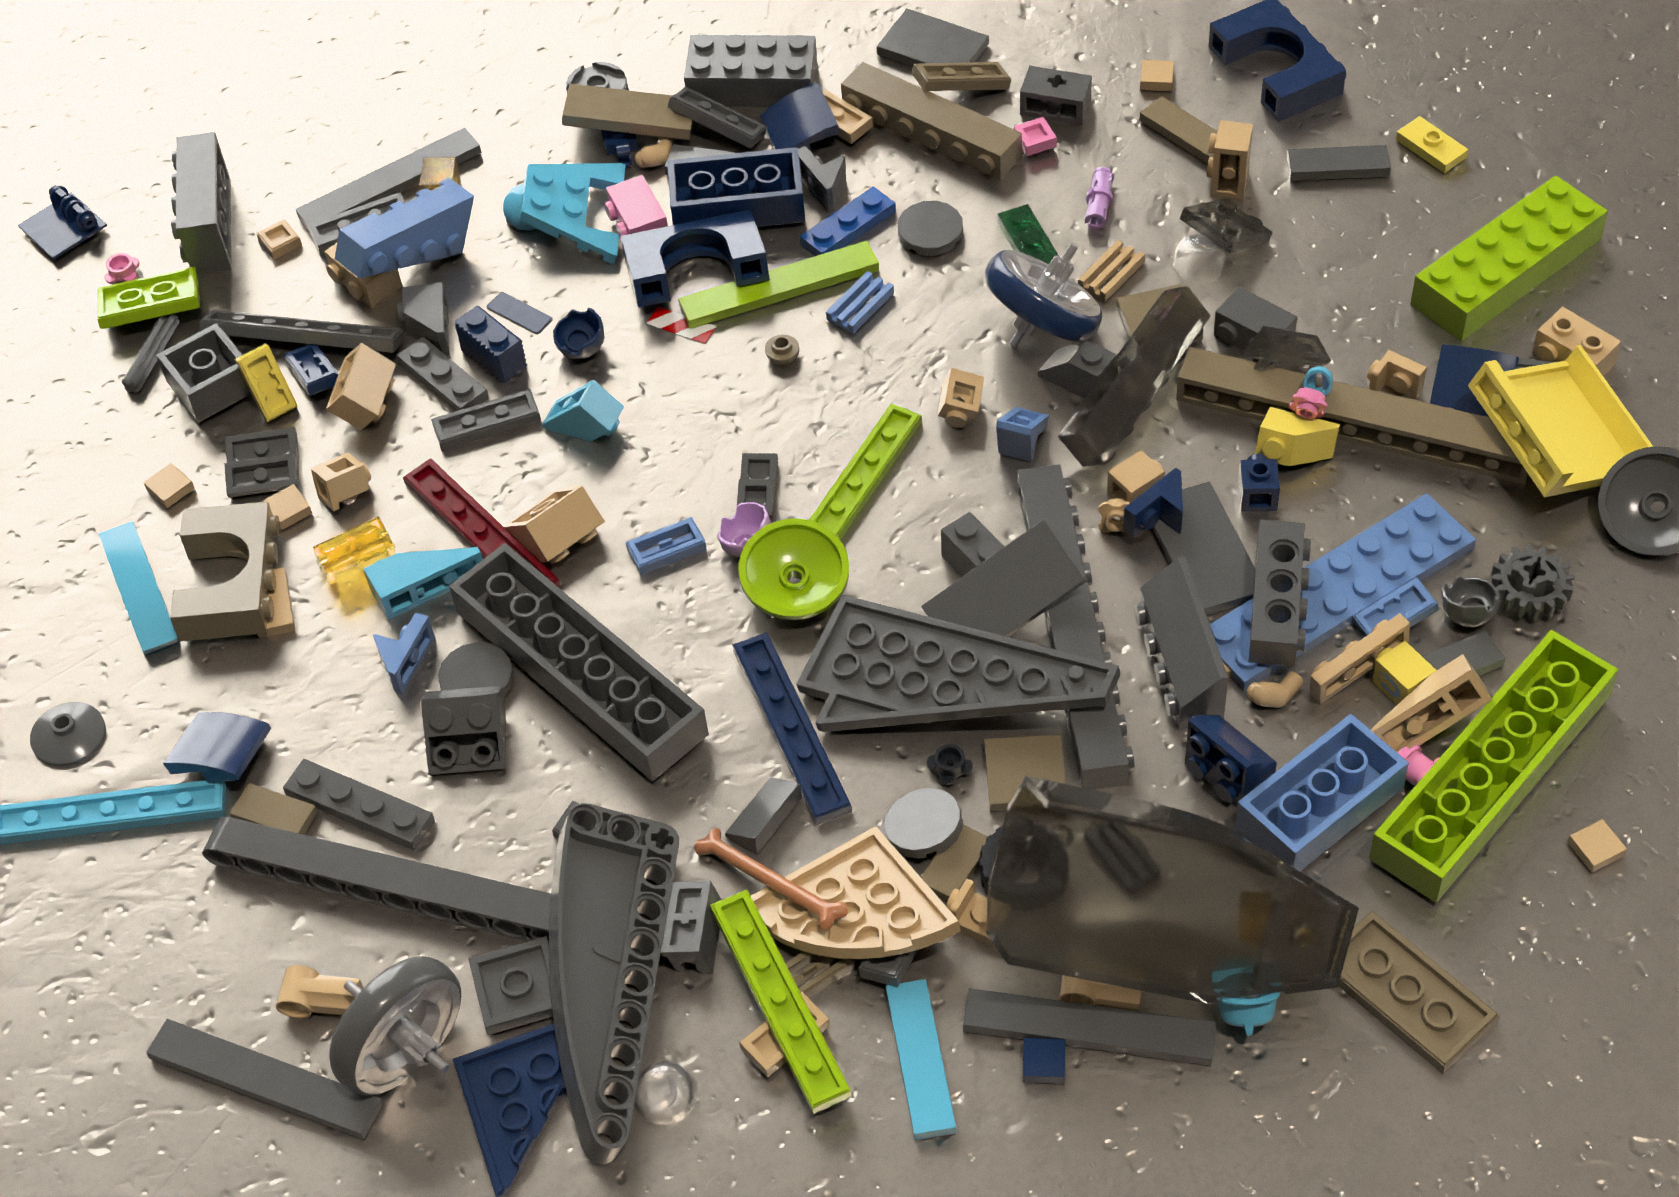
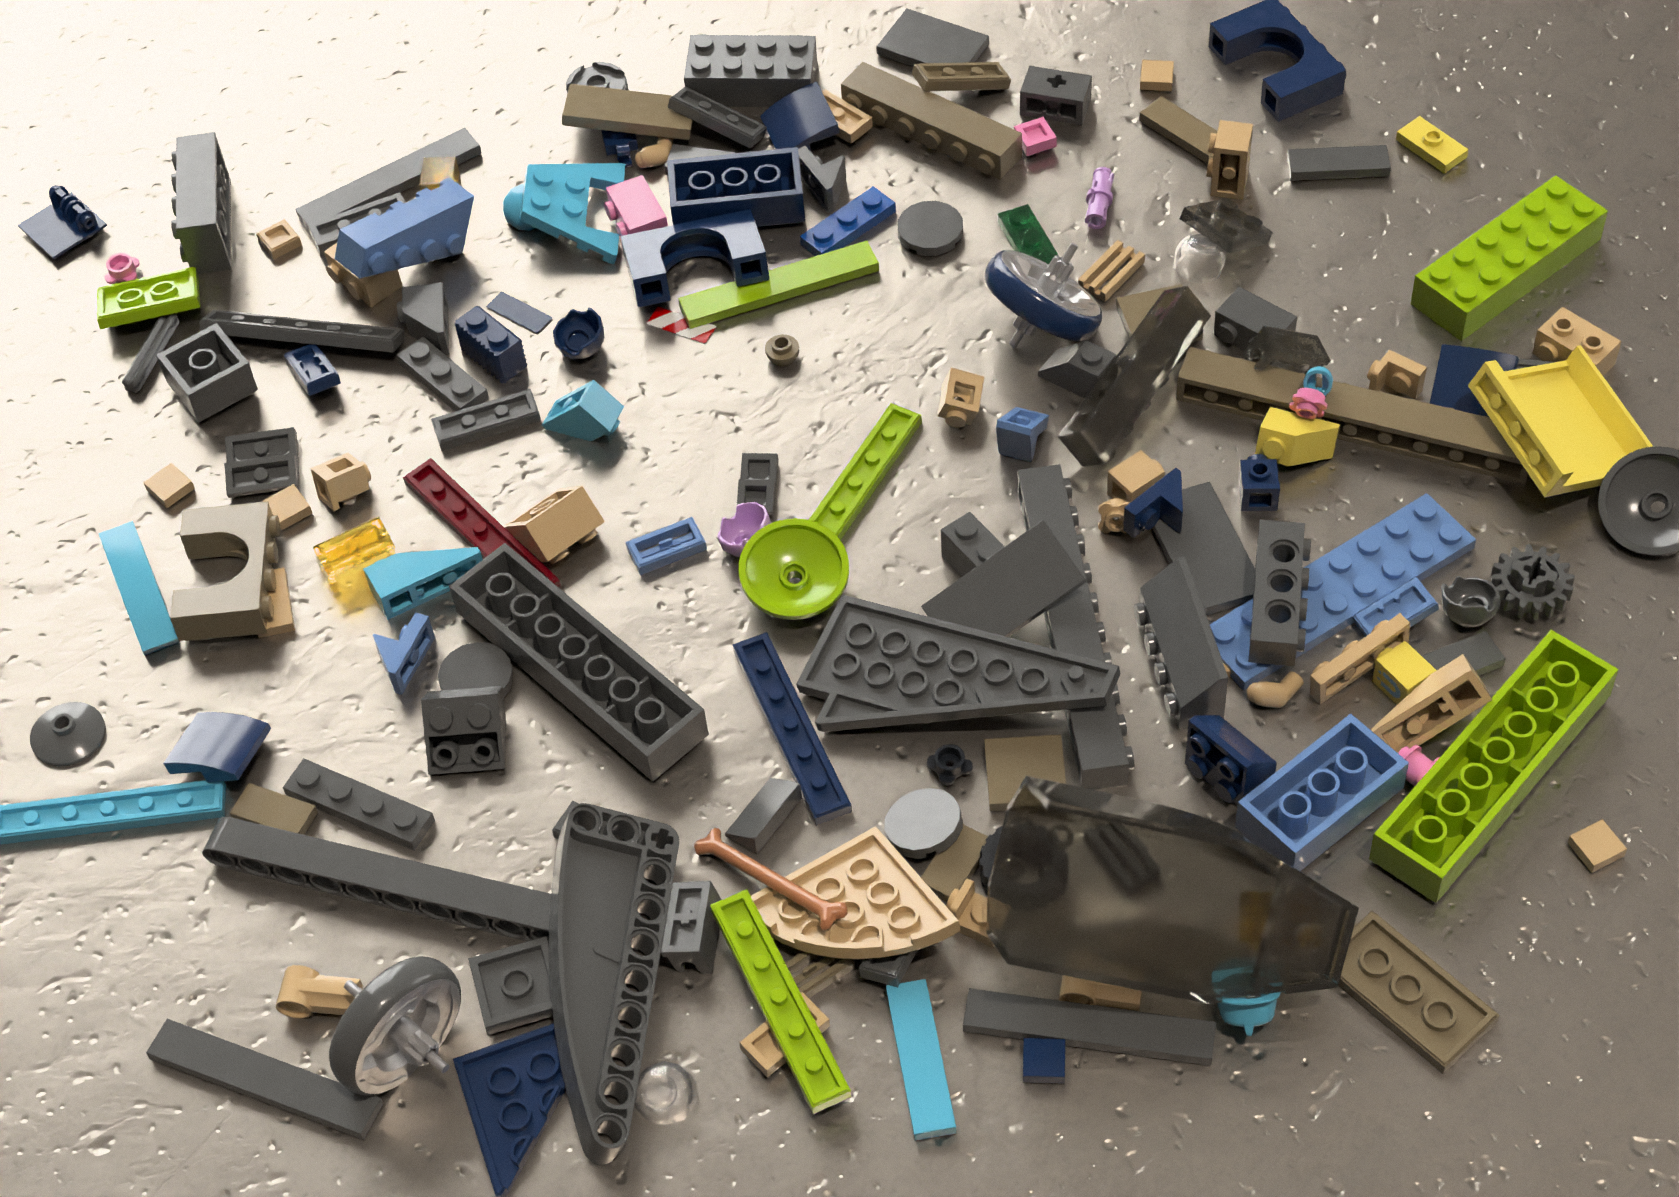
(266, 382): light yellow plate -> none
(361, 387): tan brick -> none
(854, 301): medium blue tile -> none

